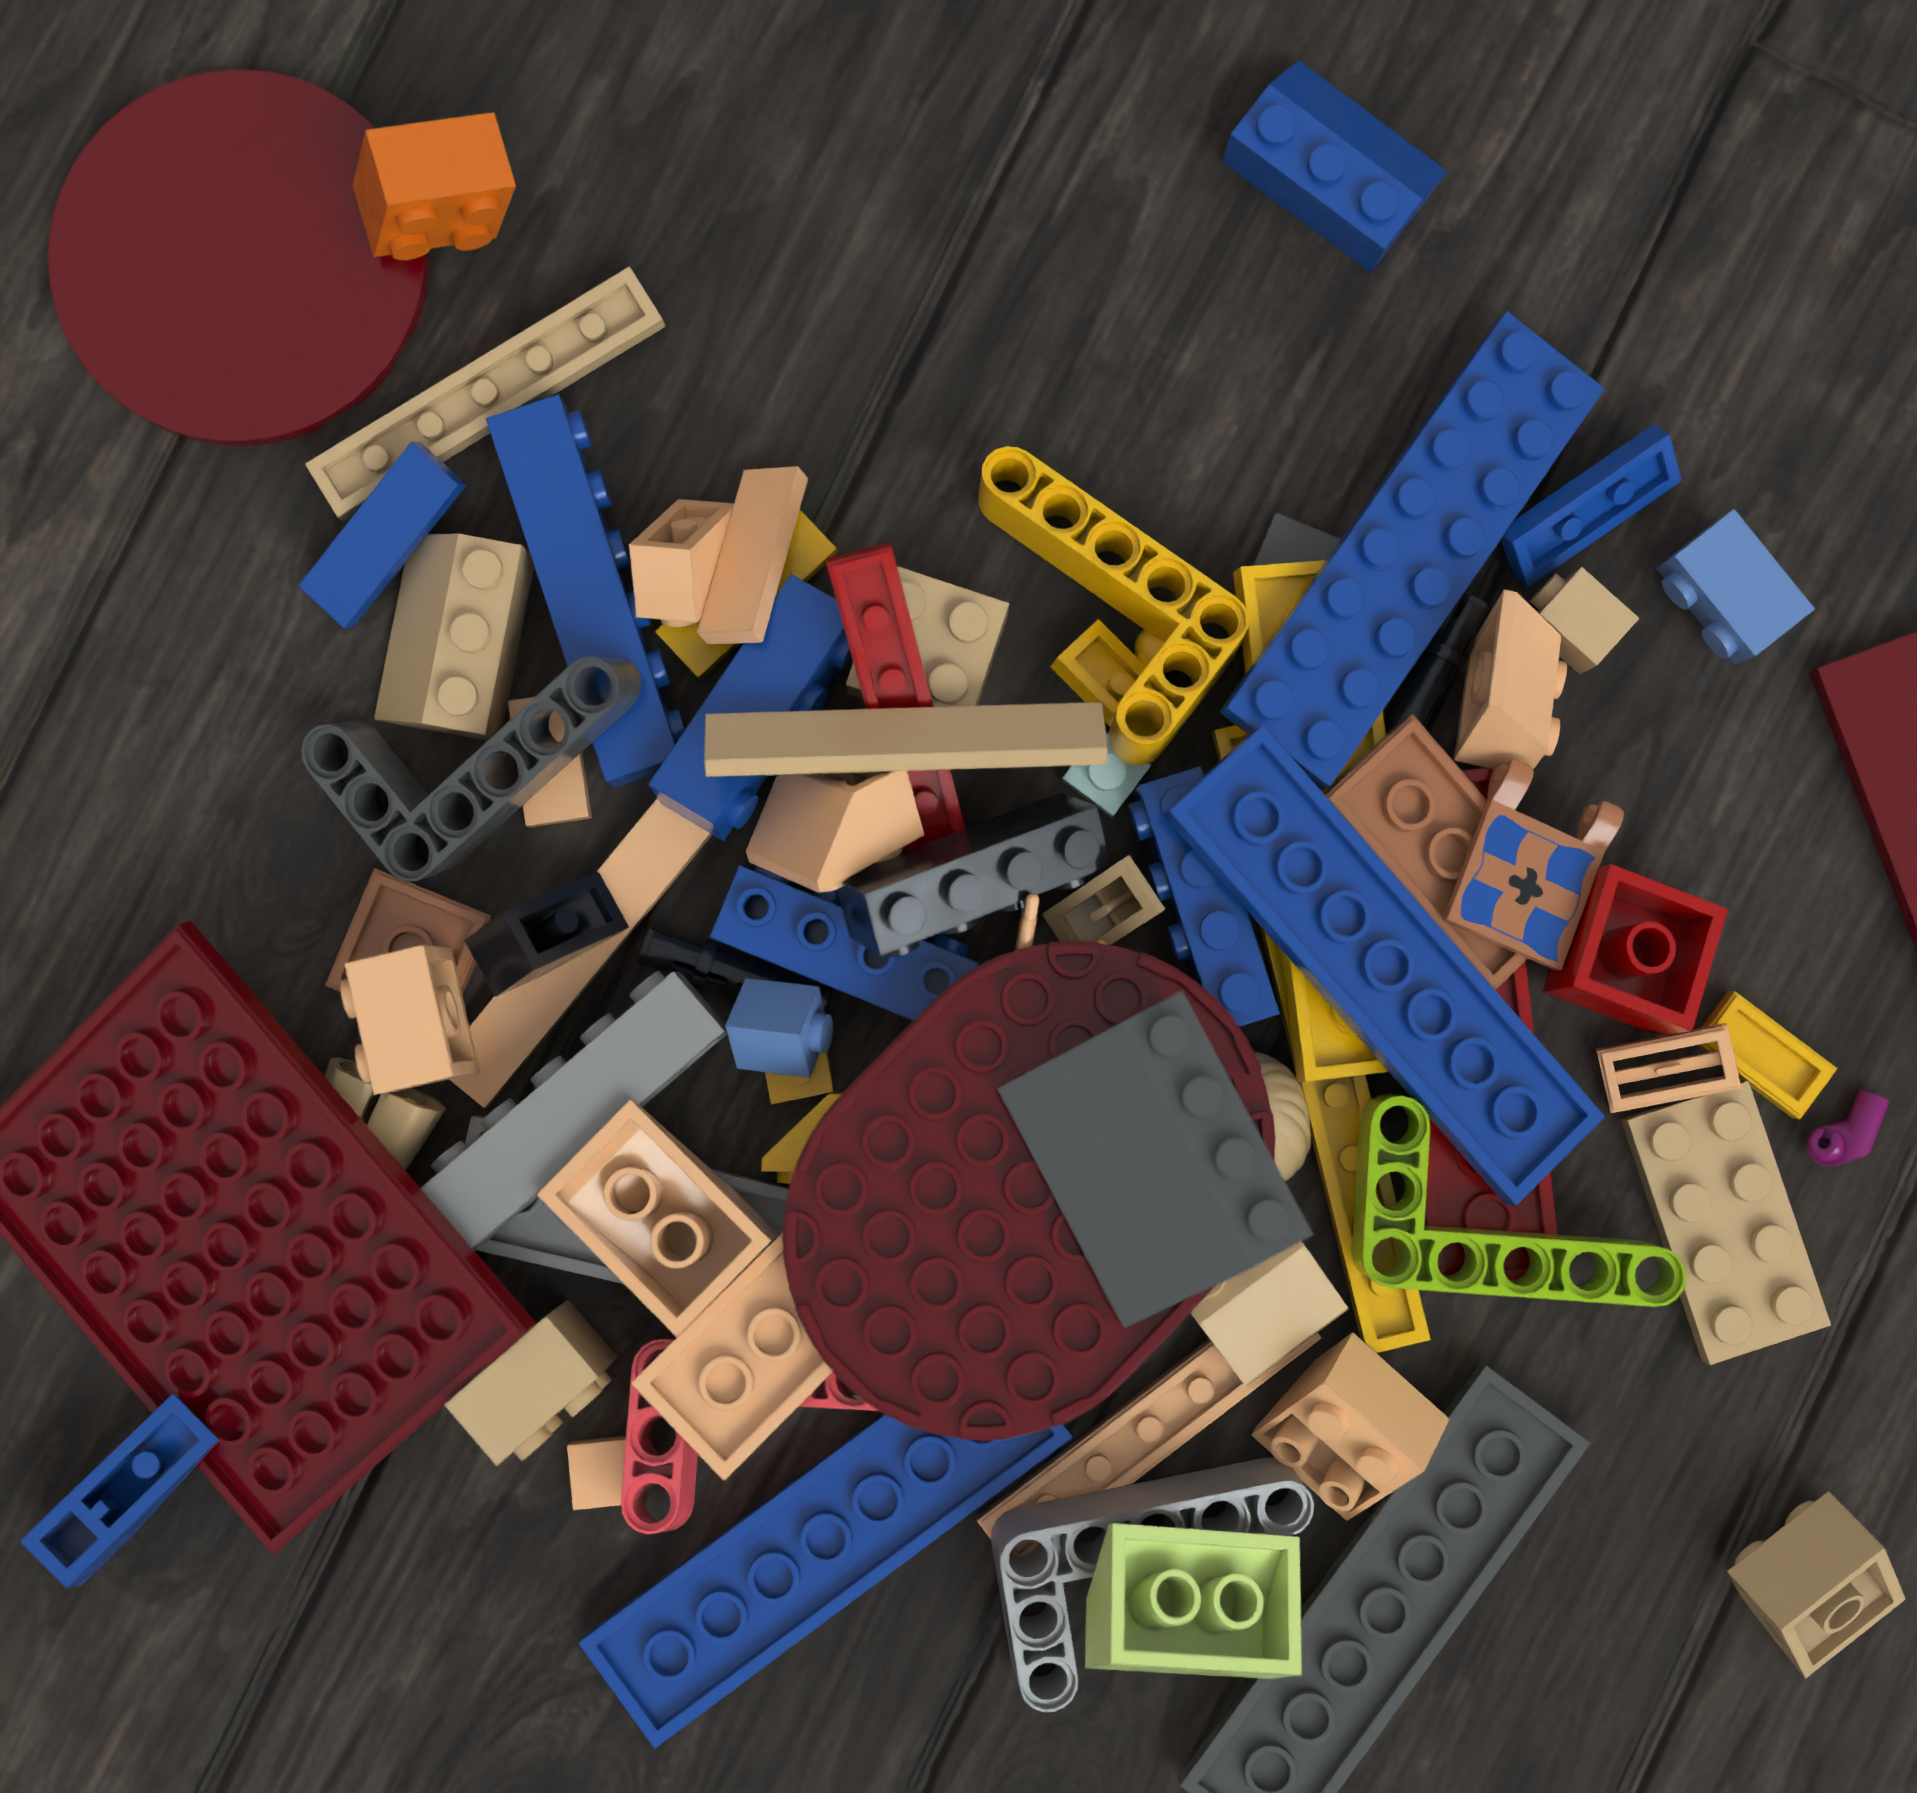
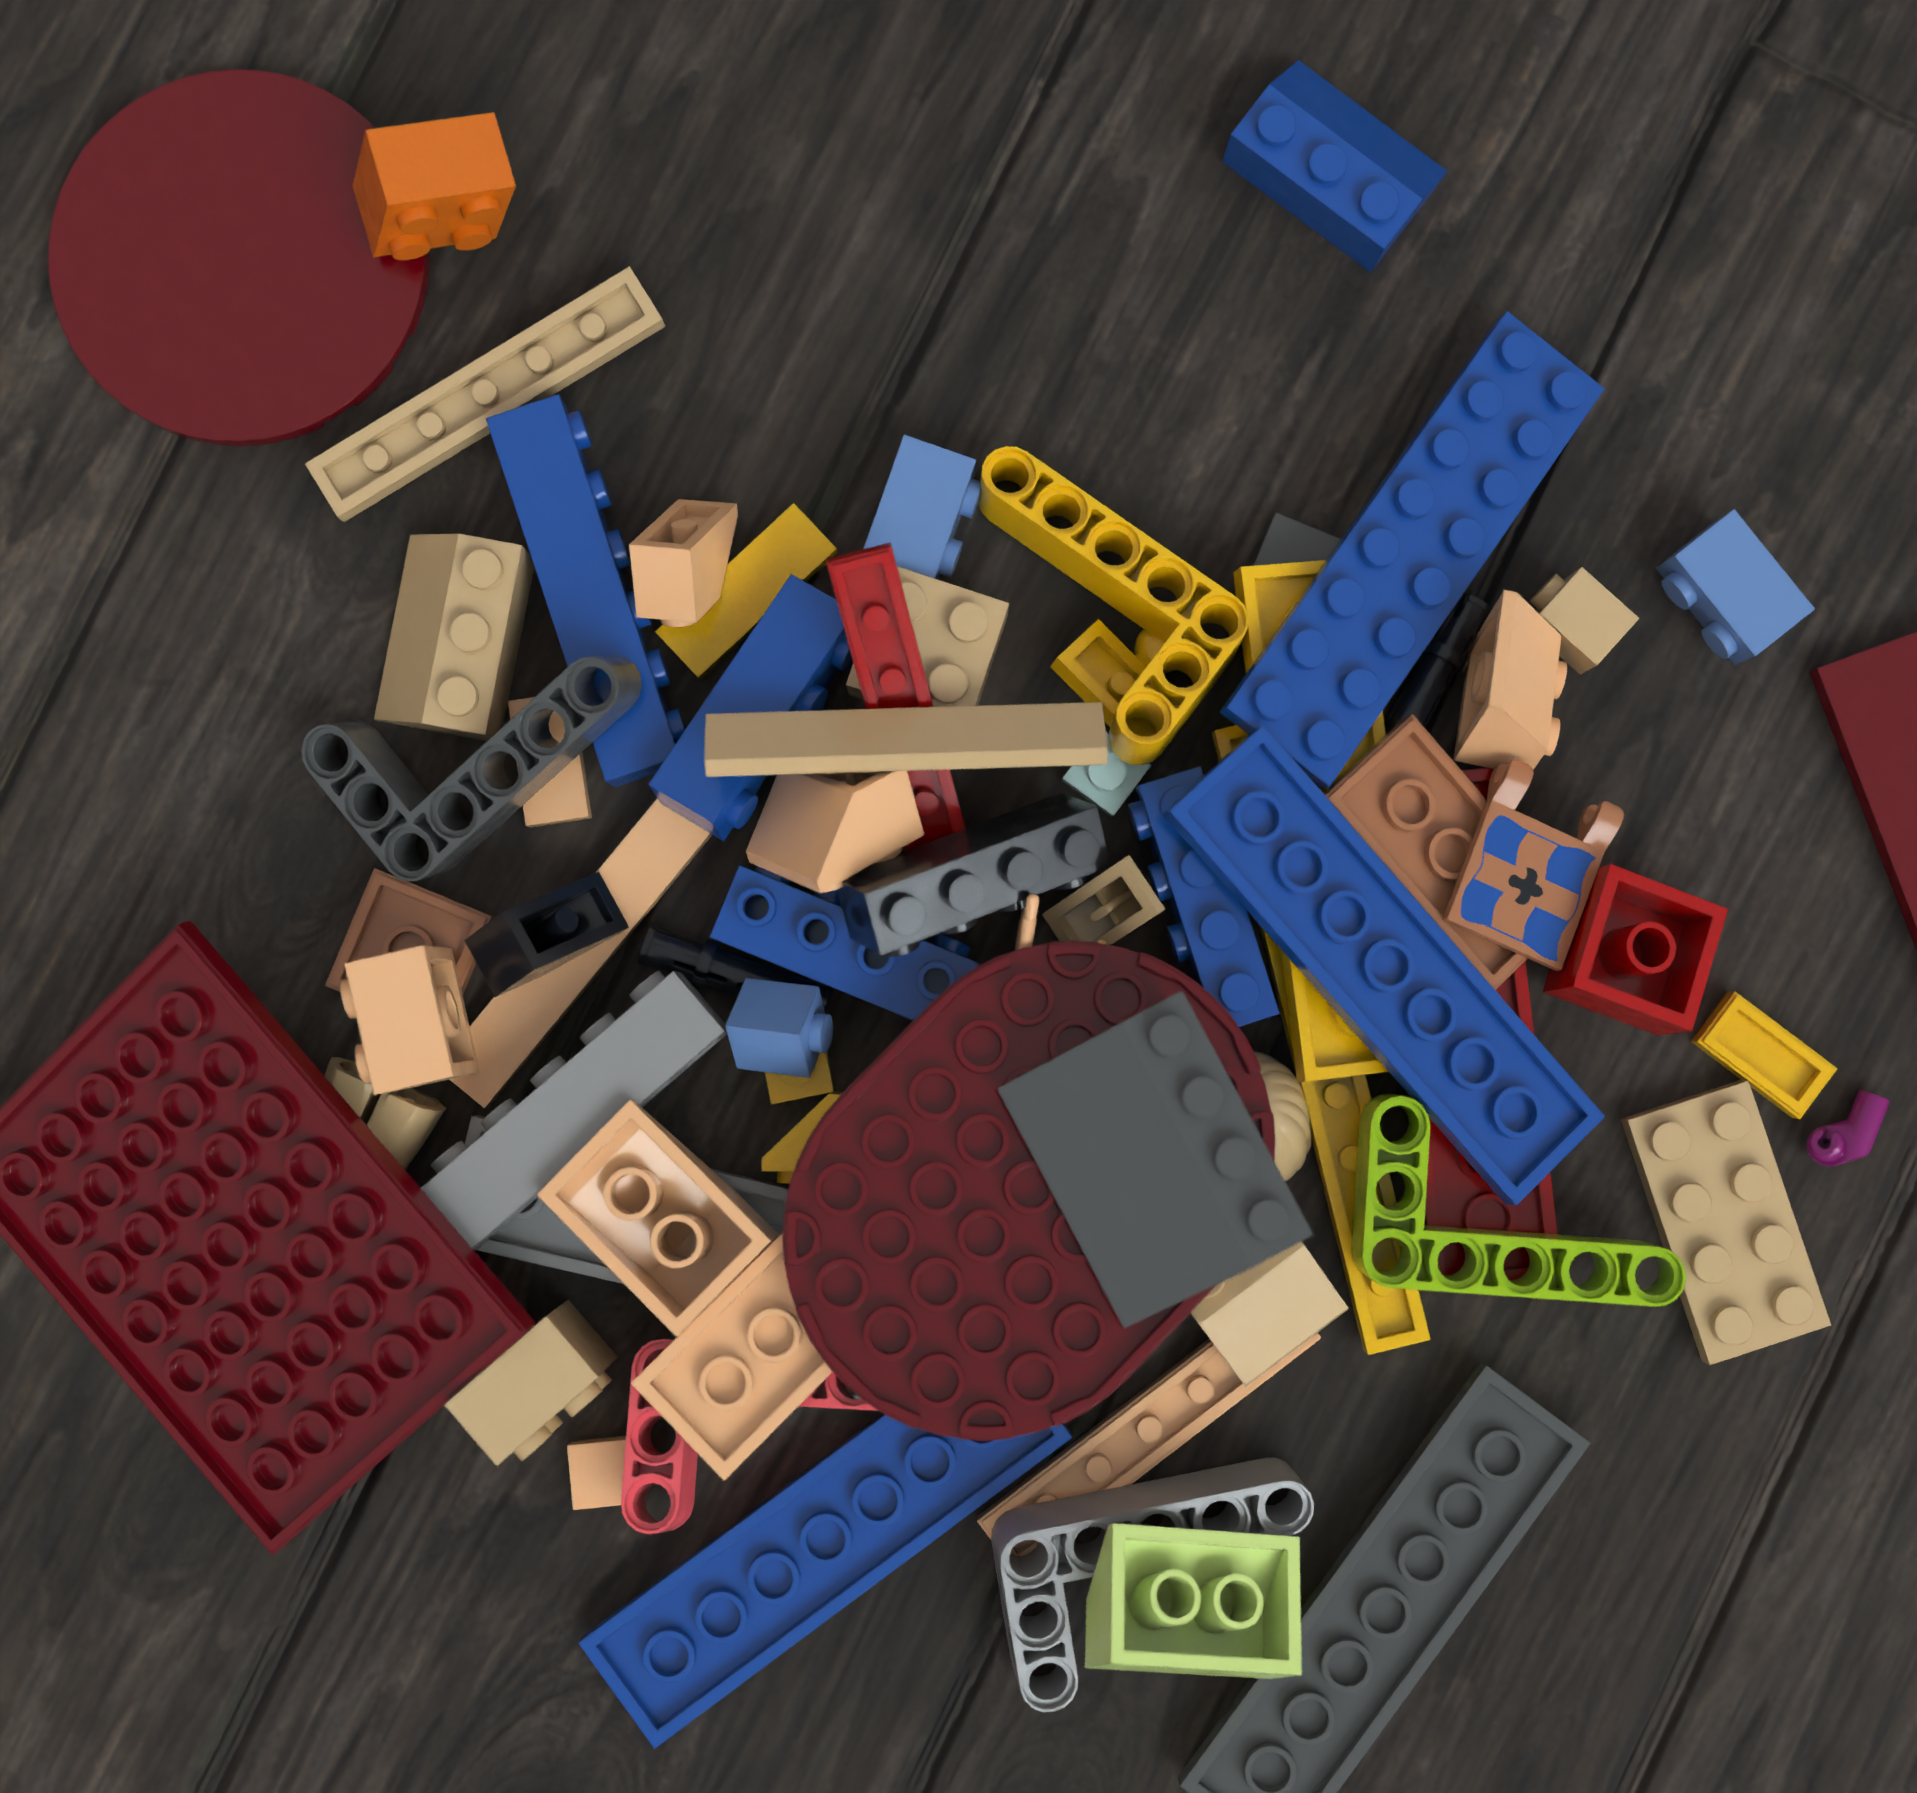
(120, 1494): blue slope -> none
(382, 534): blue tile -> none
(752, 556): light nougat tile -> none
(924, 506): none -> medium blue brick
(1352, 1428): light nougat slope -> none
(1591, 505): blue plate -> none
(1723, 1057): light nougat tile -> none
(1817, 1582): tan slope -> none

